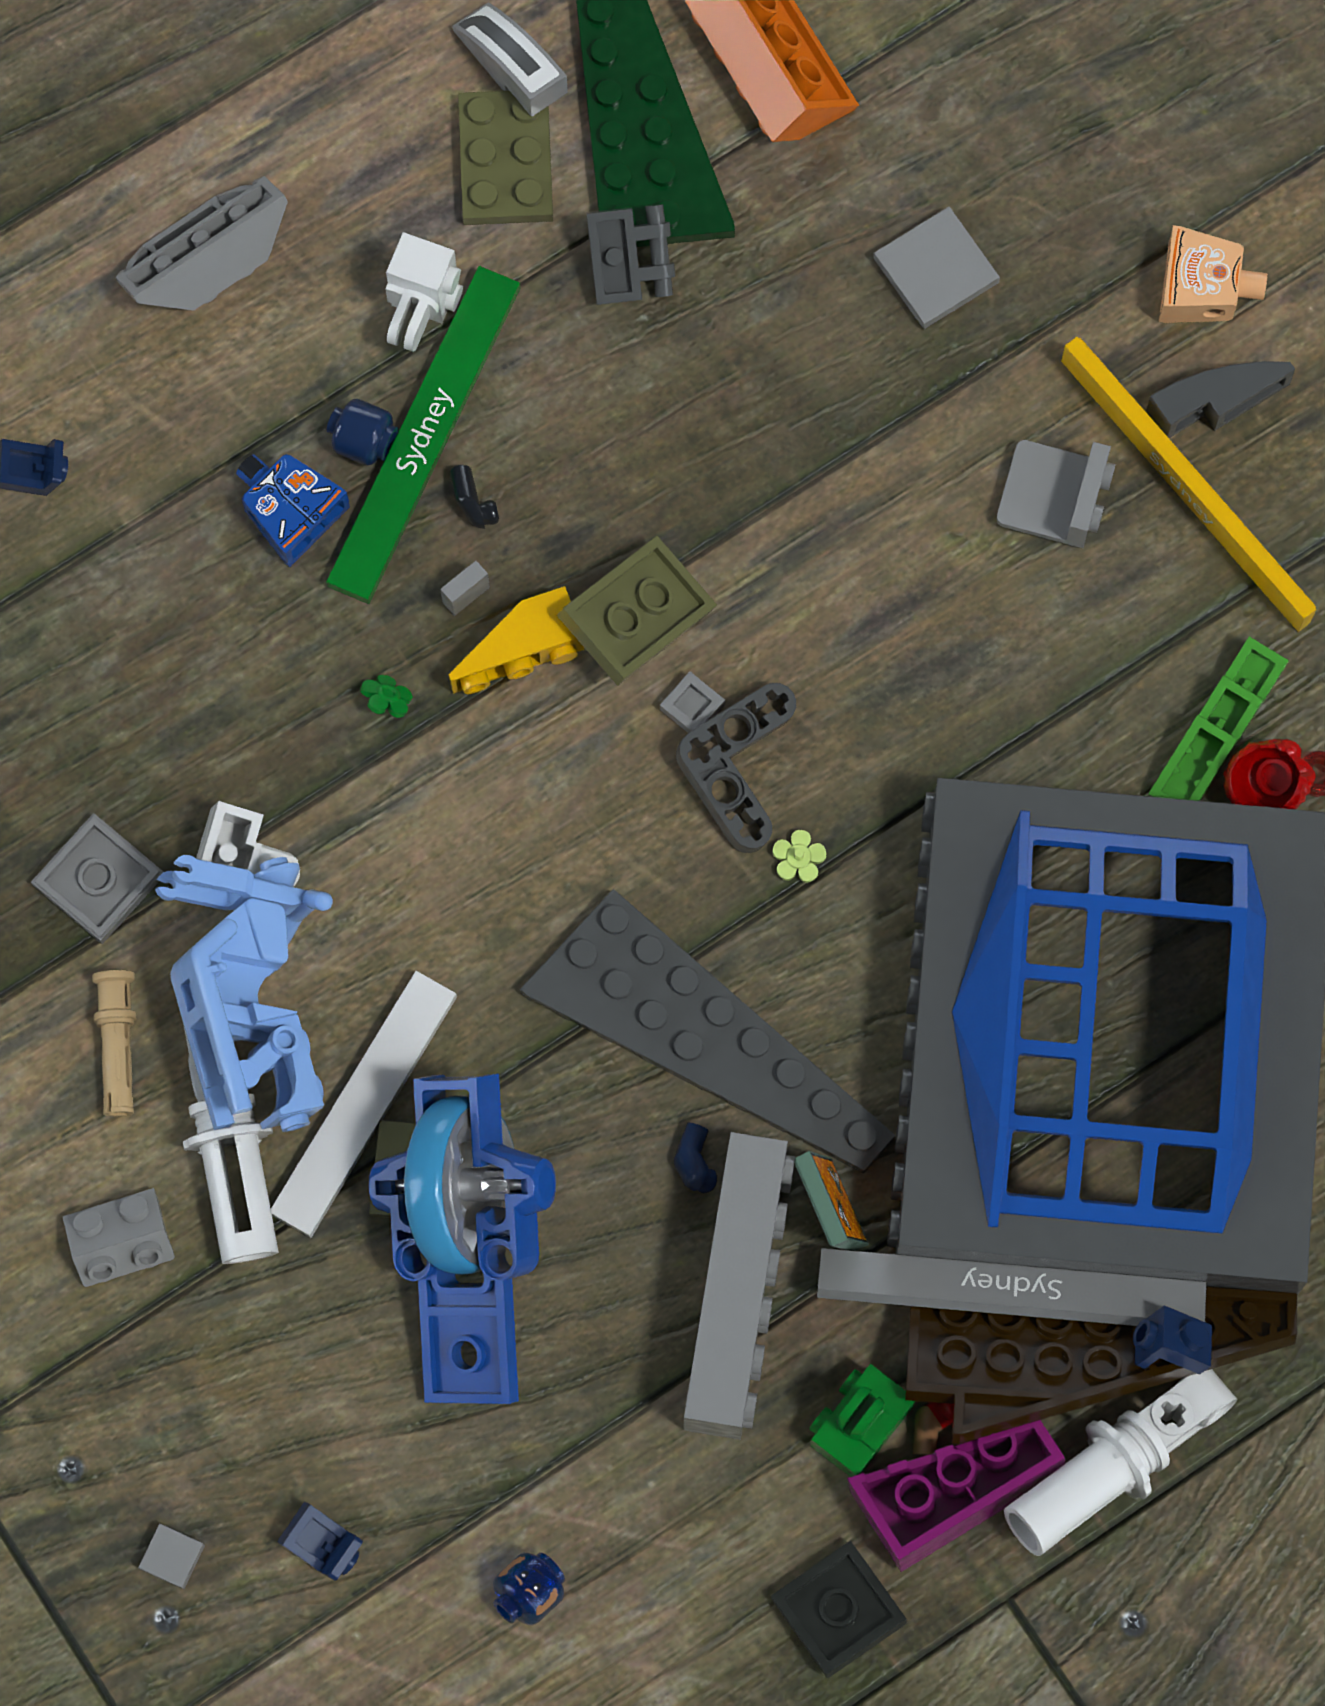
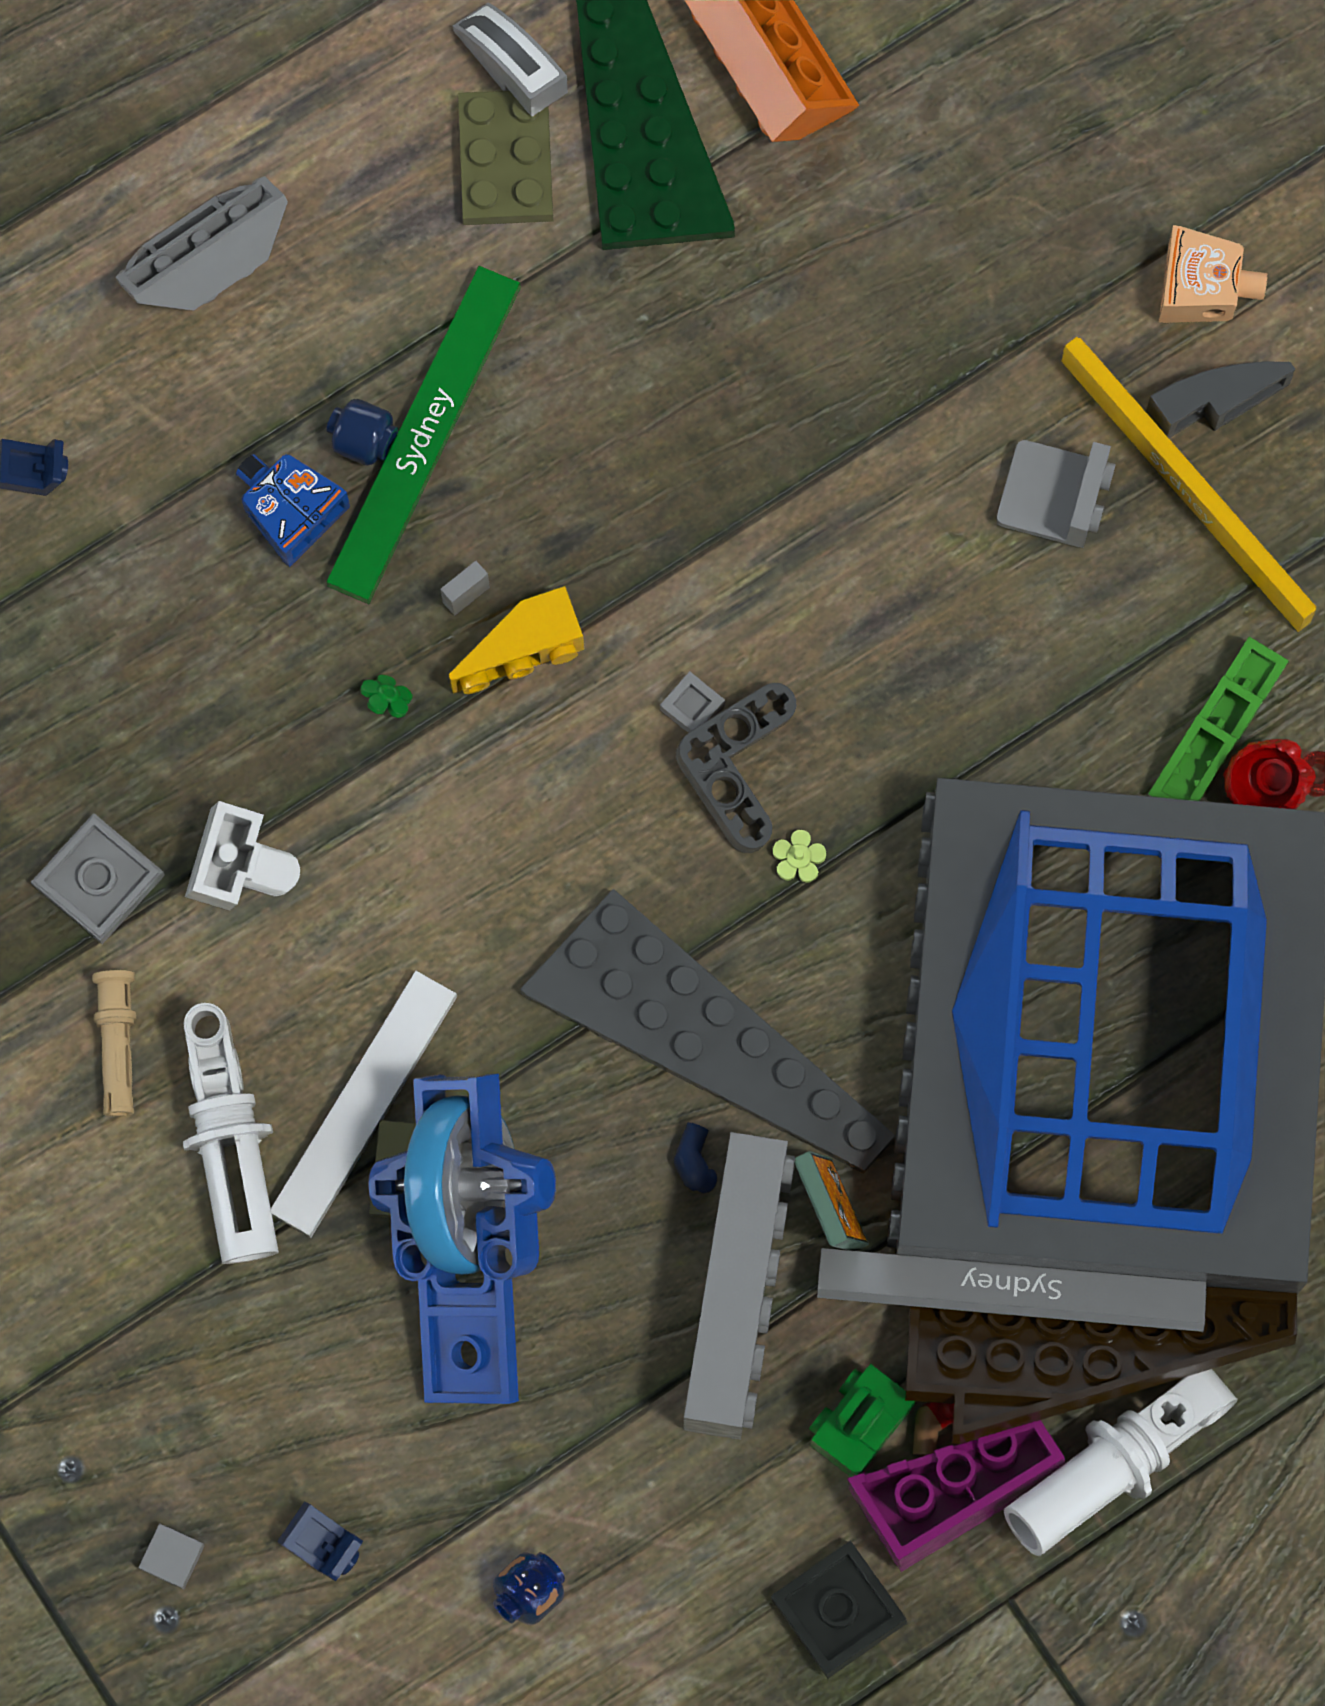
(118, 1237): light grey bracket -> none
(221, 981): light blue piece -> none
(420, 283): white brick -> none
(467, 498): black arm -> none
(615, 254): dark grey plate -> none
(637, 610): olive plate -> none
(936, 267): light grey tile -> none
(1175, 1339): dark blue bracket -> none

